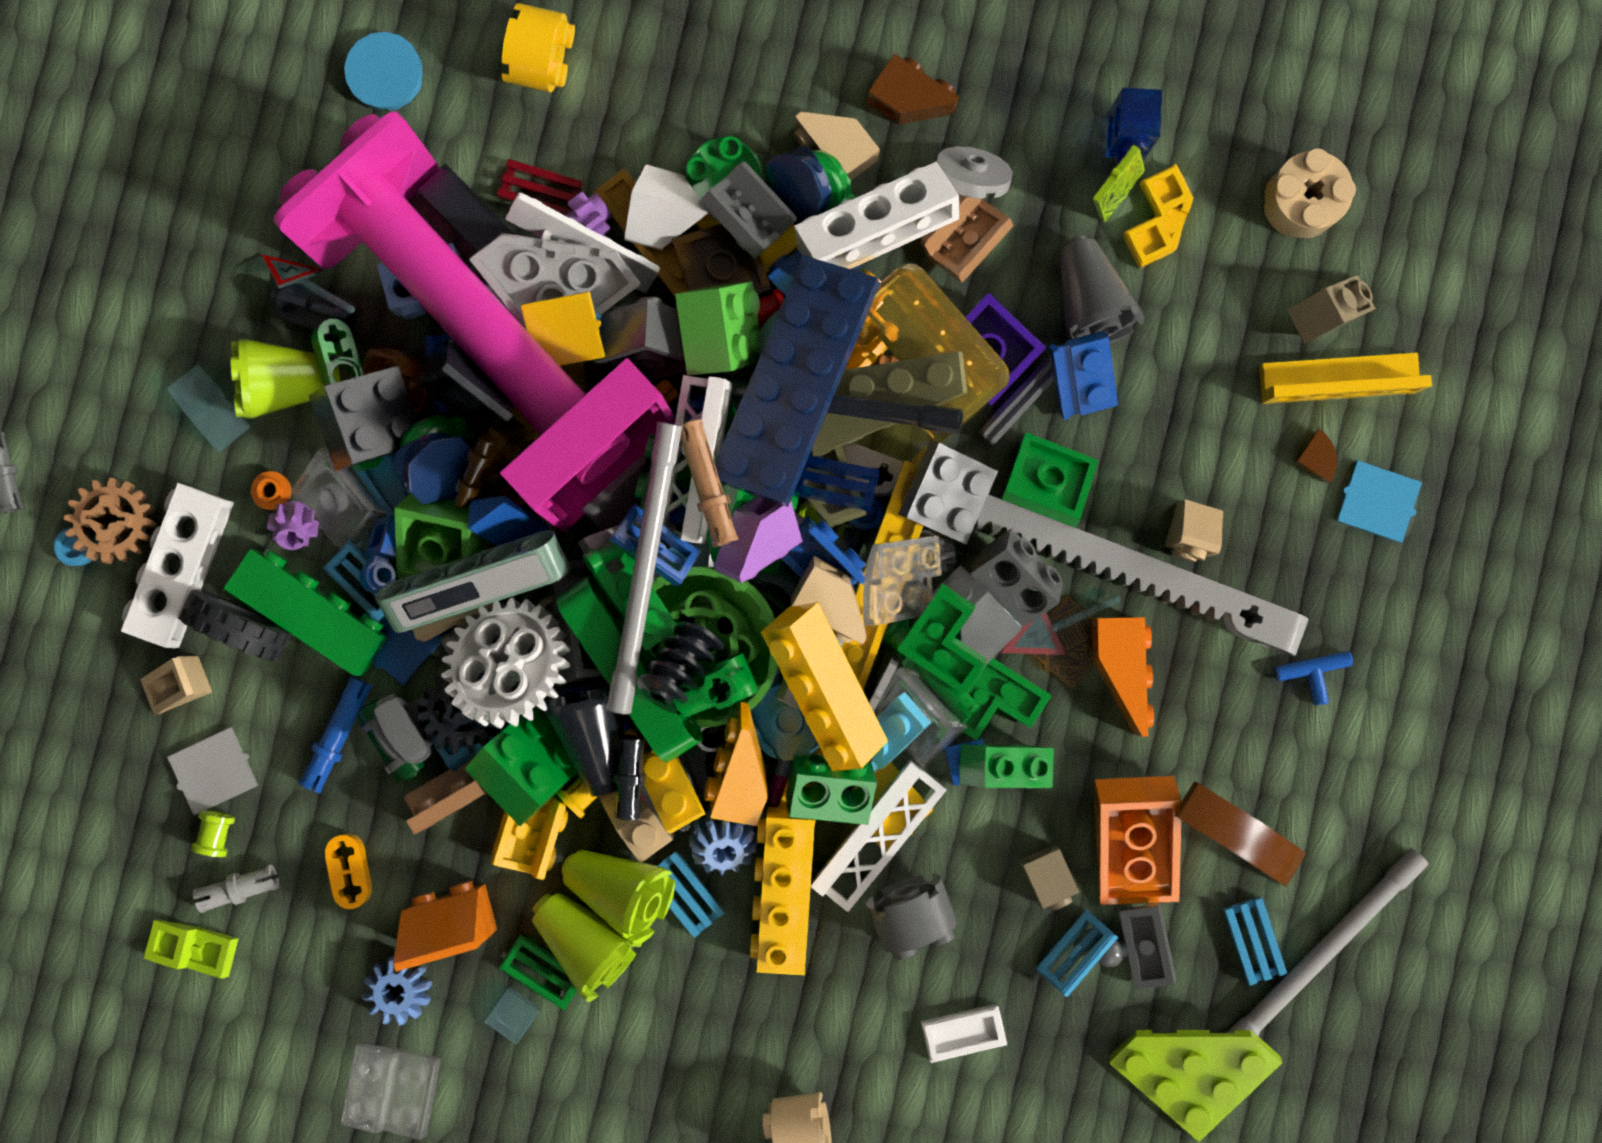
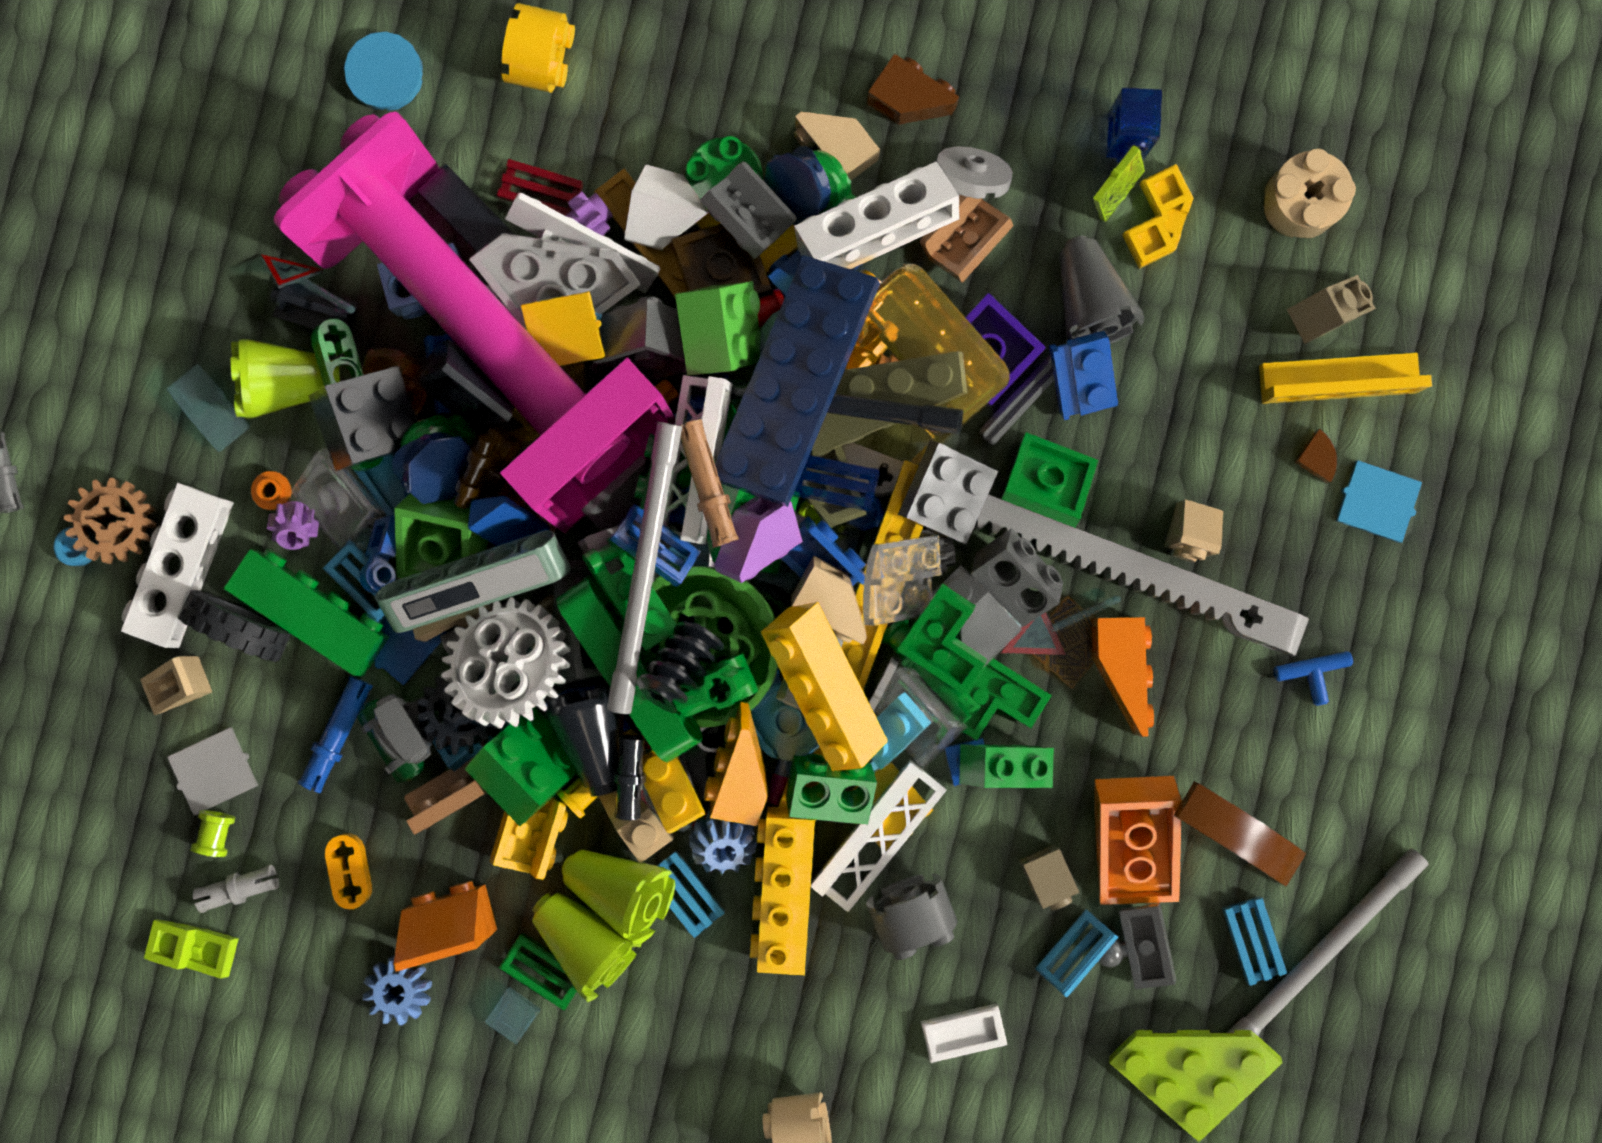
(391, 1091): clear slope -> none

